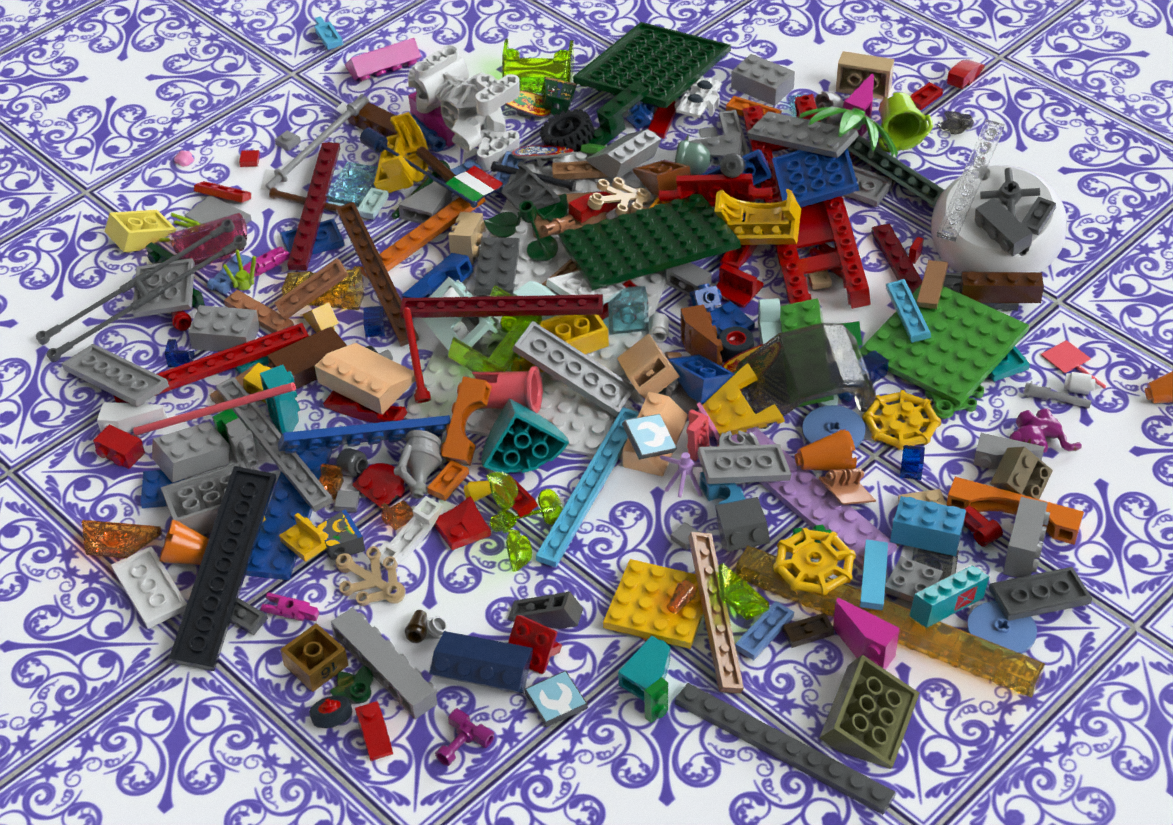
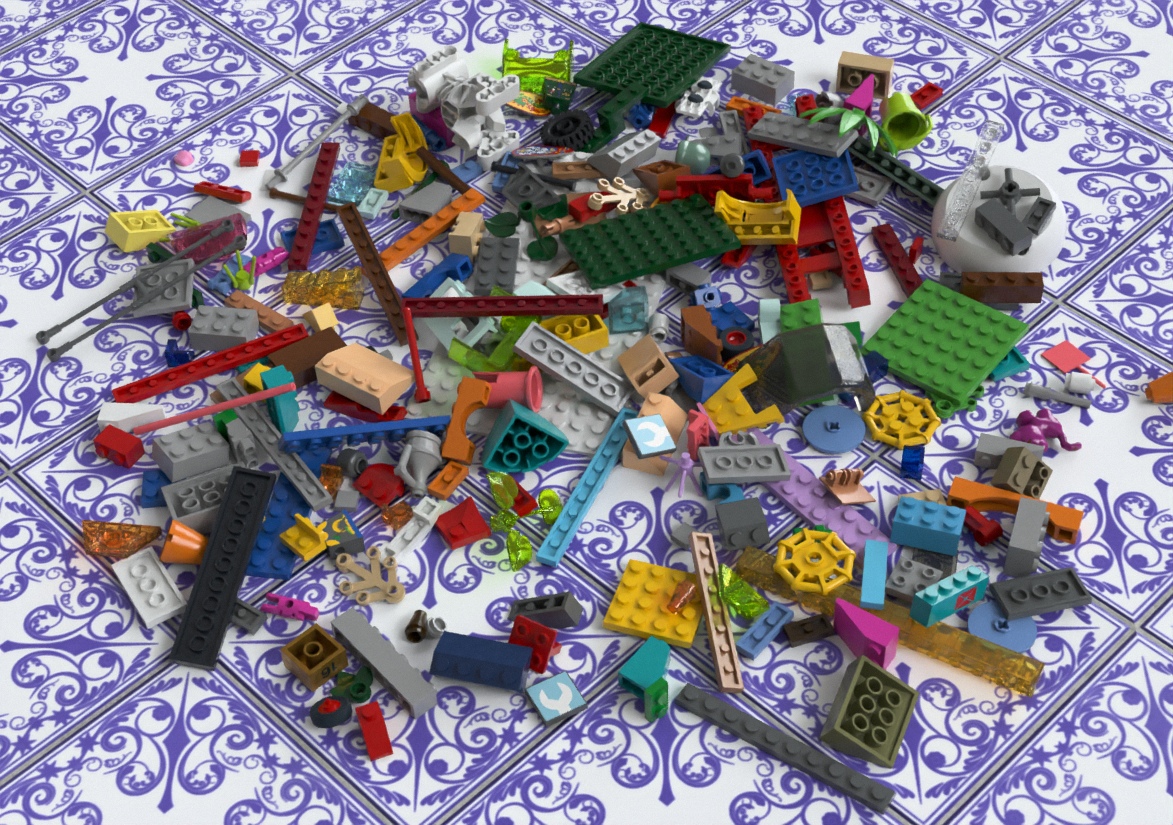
(115, 375): light grey plate -> none
(288, 140): light grey plate -> none
(311, 289): nougat plate -> none
(327, 33): medium azure hinge -> none
(374, 321): clear blue panel -> none
(383, 59): slope -> none
(466, 733): magenta bar -> none
(469, 185): flag -> none
(477, 489): yellow cone -> none
(591, 148): bright green tile -> none
(737, 285): red bracket -> none
(828, 453): orange cone -> none
(908, 310): medium azure tile -> none
(932, 284): medium nougat tile -> none
(956, 122): clear smoke plate -> none
(964, 73): red slope -> none

